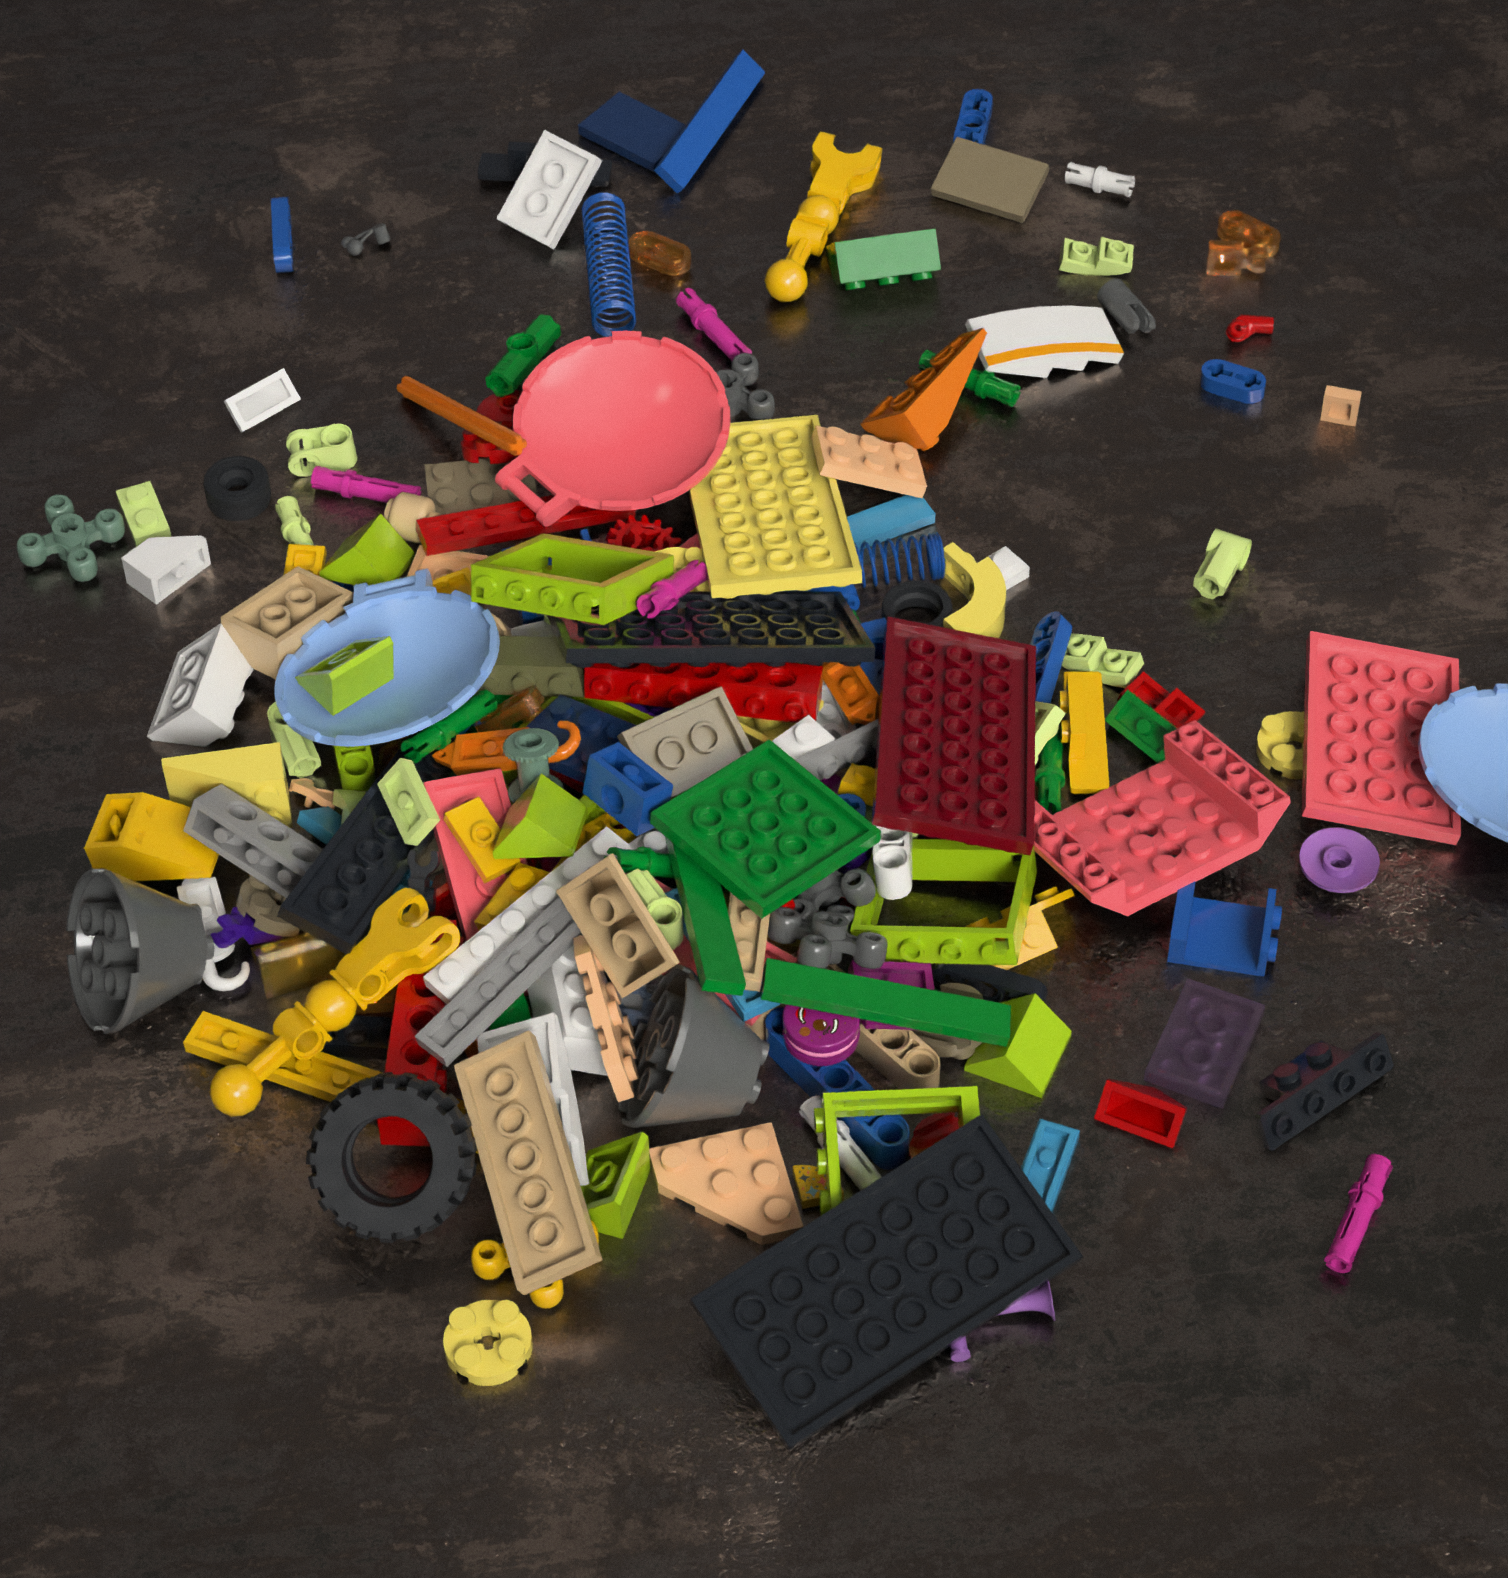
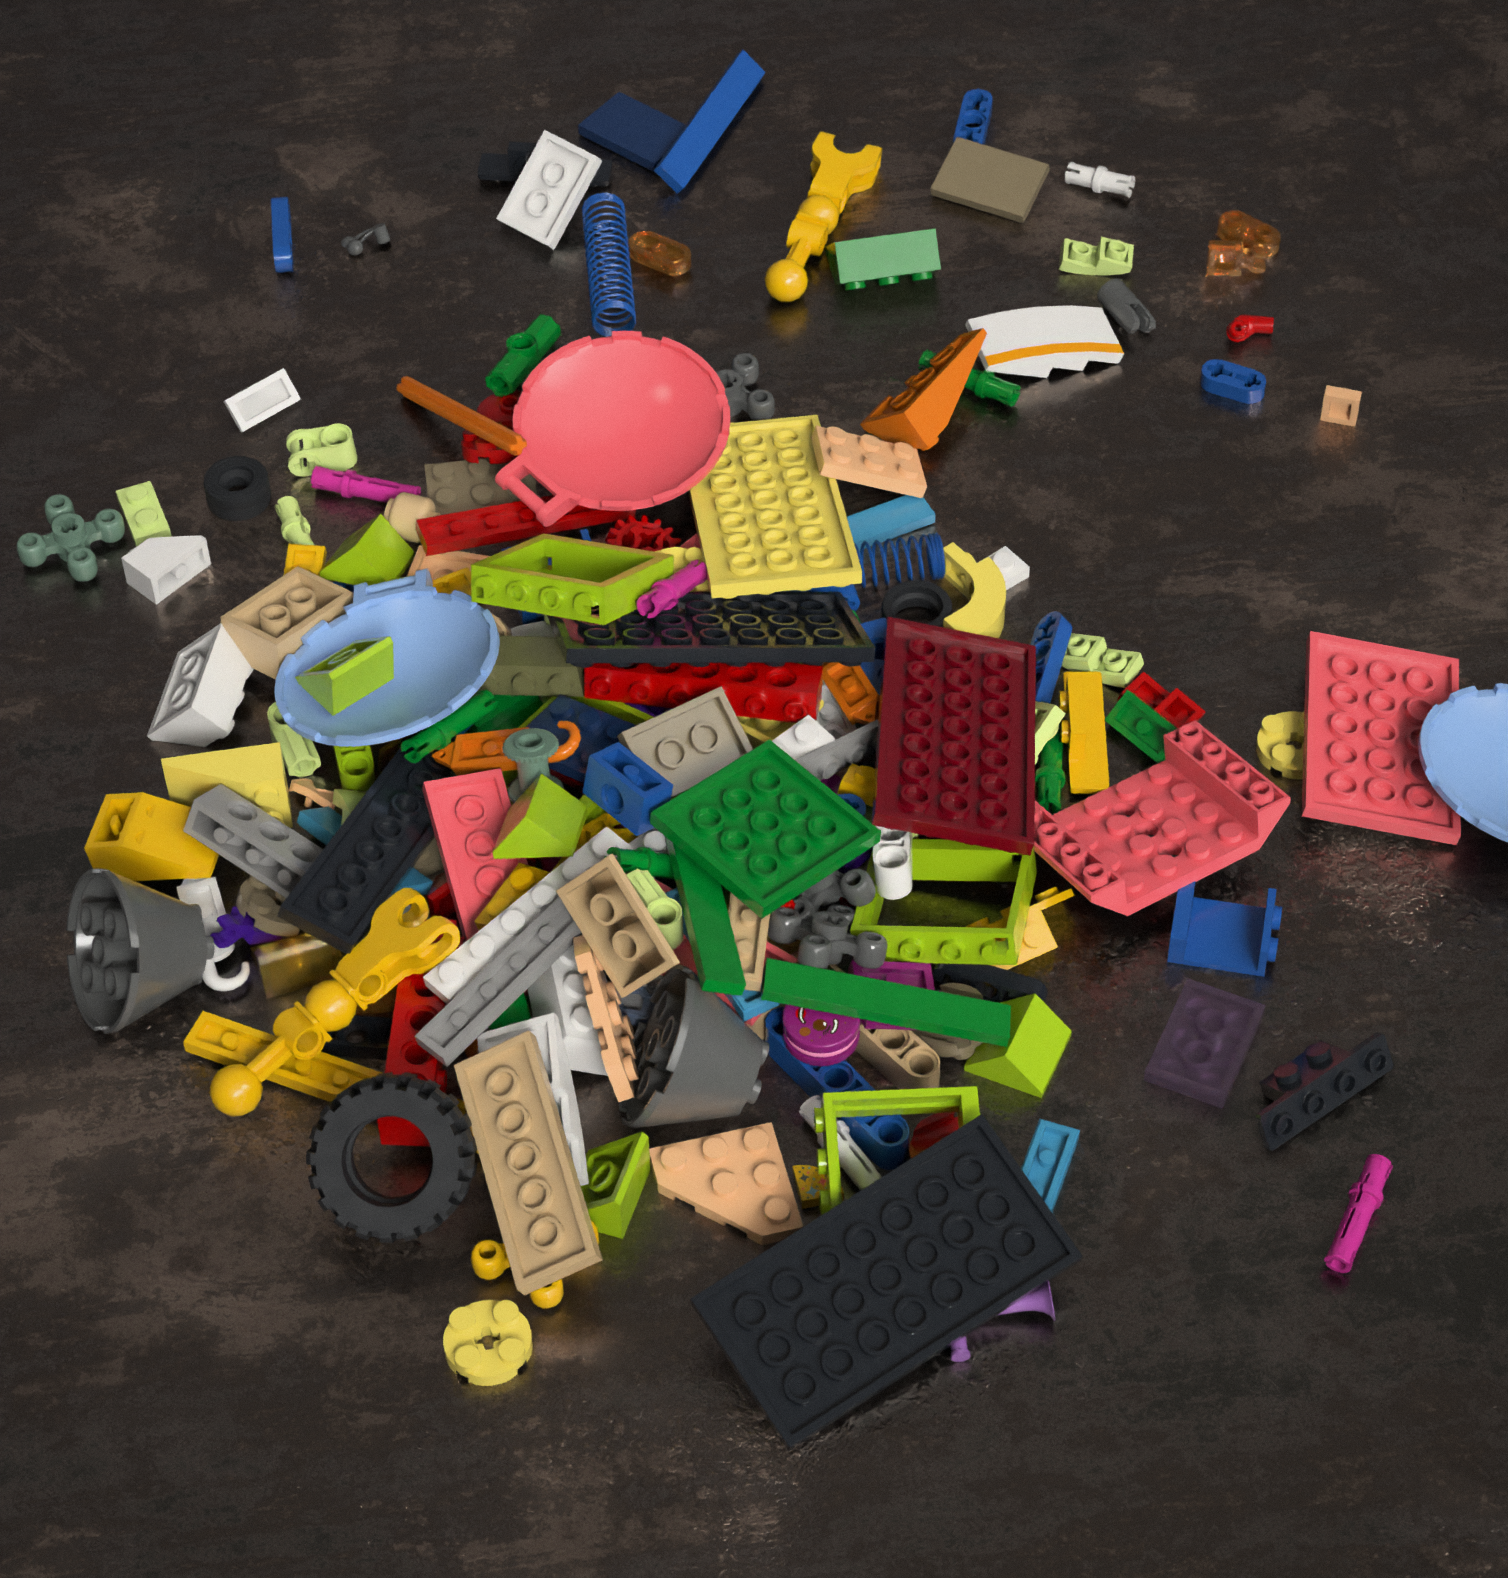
(408, 802): yellowish green plate -> none
(419, 878): black plate -> none
(477, 836): yellow plate -> none
(521, 706): clear orange plate -> none
(705, 318): dark pink pin -> none
(1141, 1111): red slope -> none
(1222, 559): yellowish green piece -> none
(1340, 848): medium lavender dish -> none

